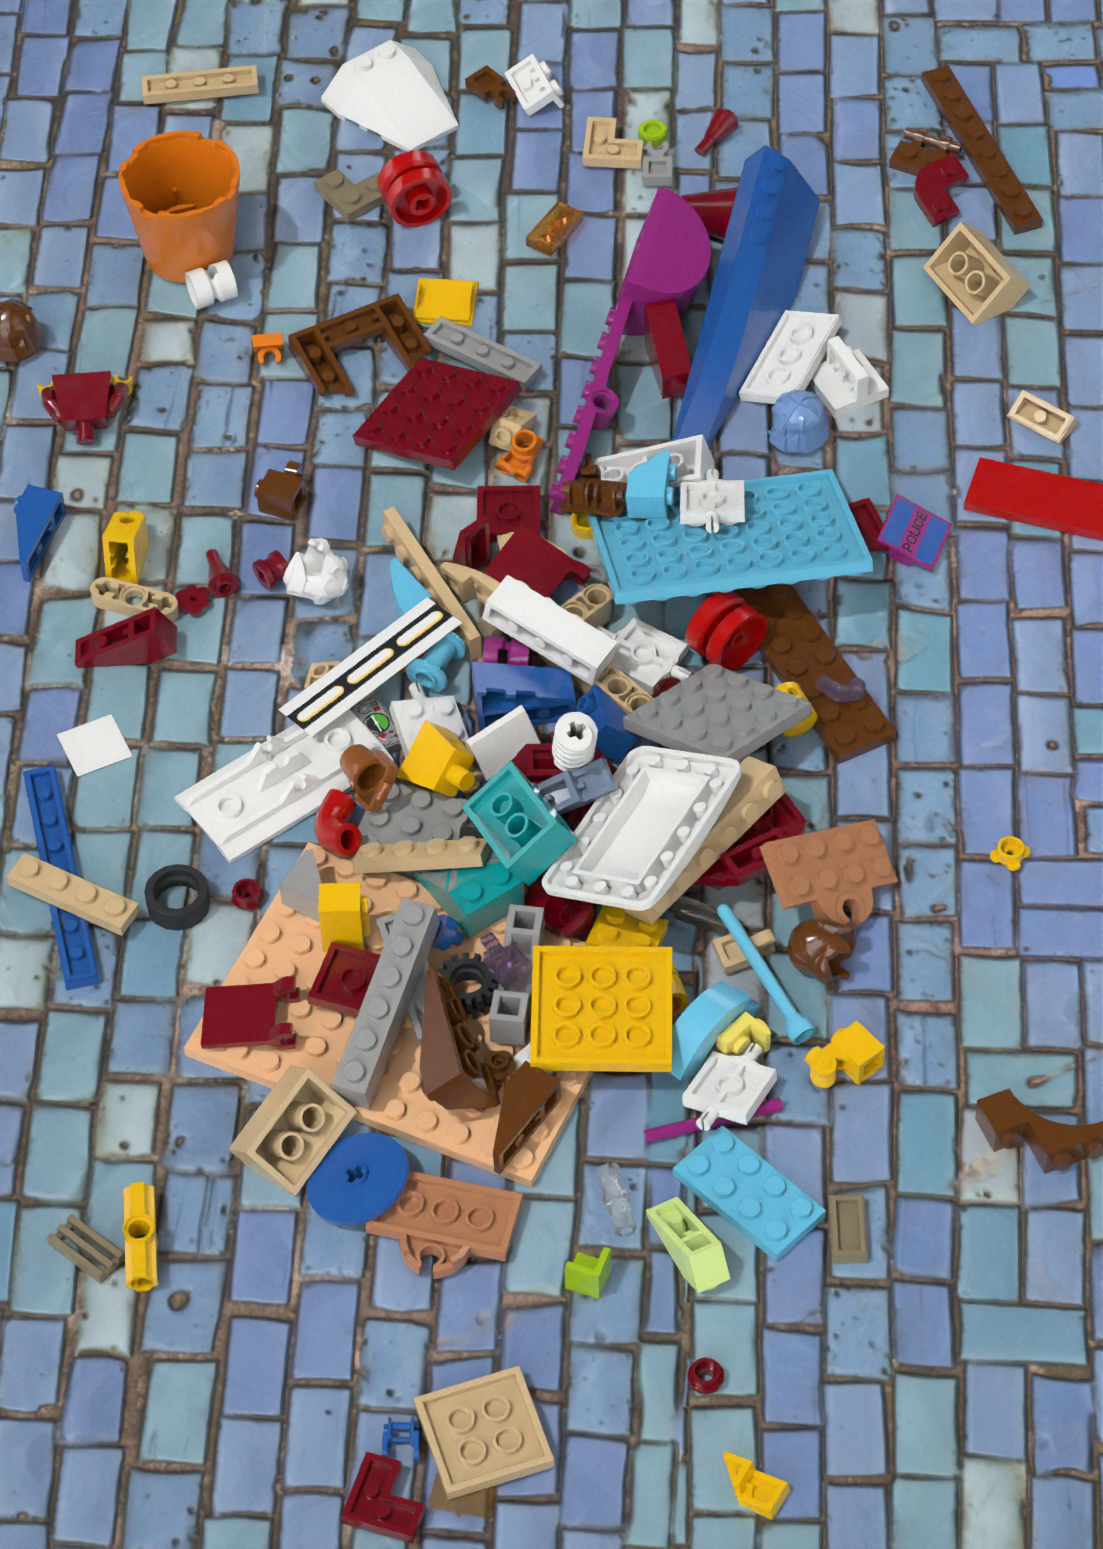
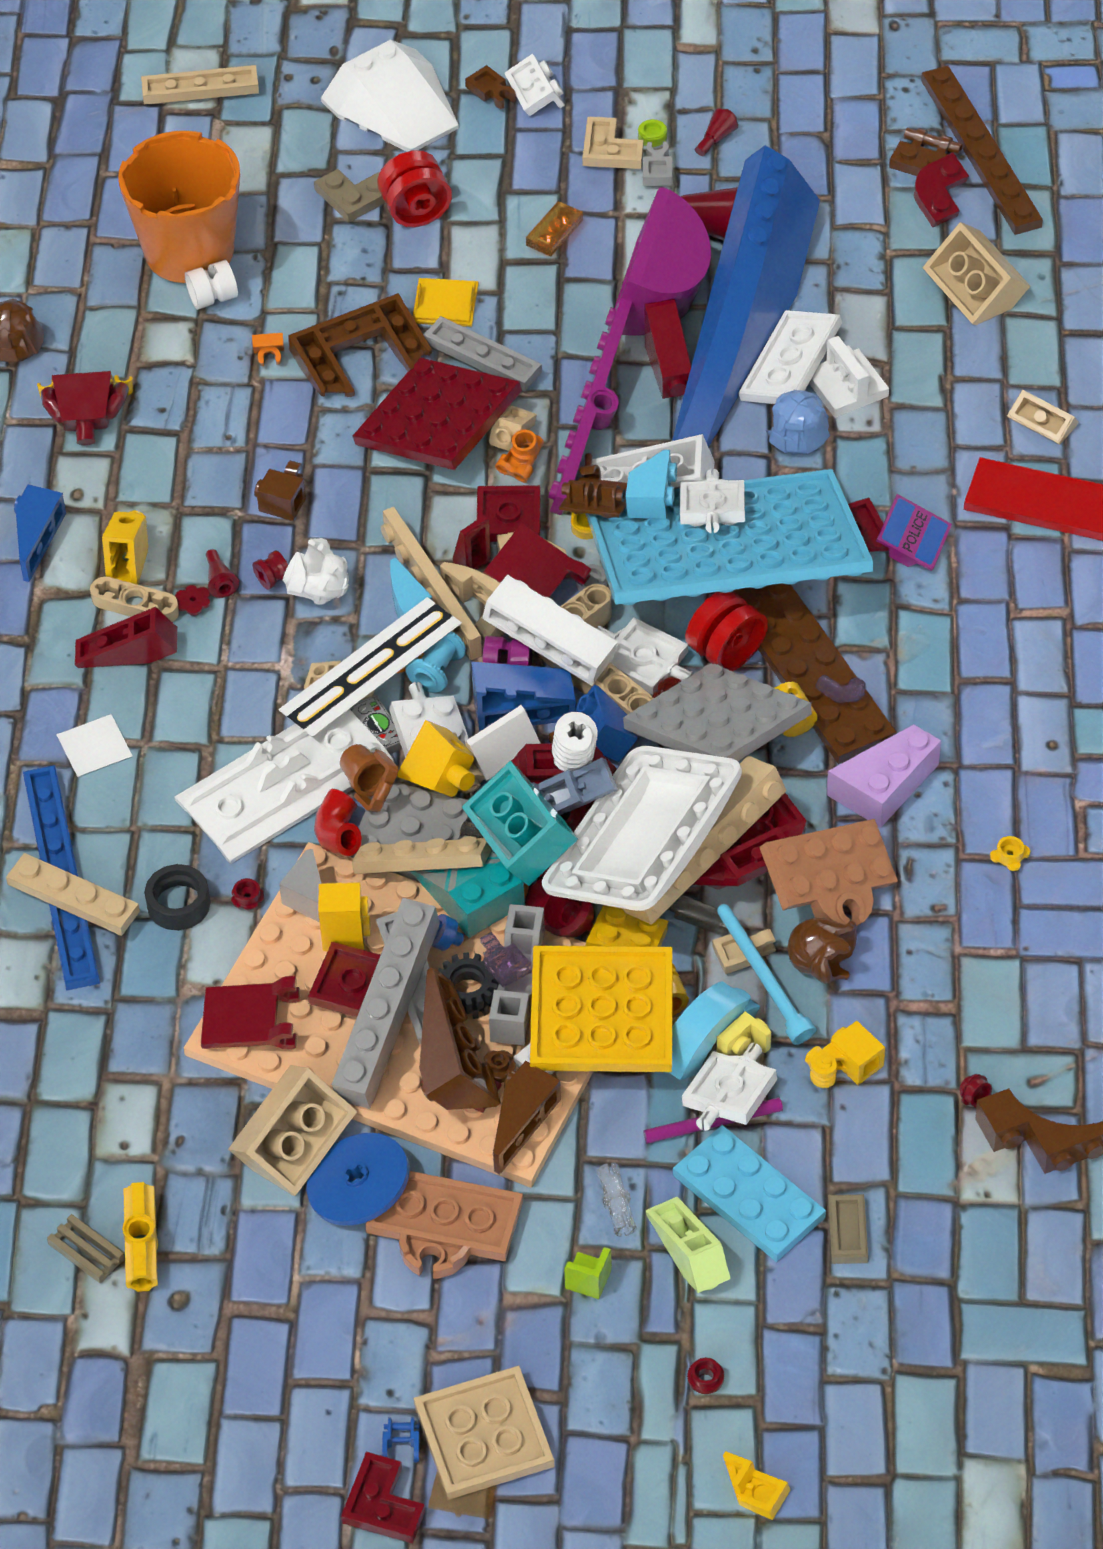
(885, 774): none -> lavender wedge
(974, 1088): none -> dark red plate

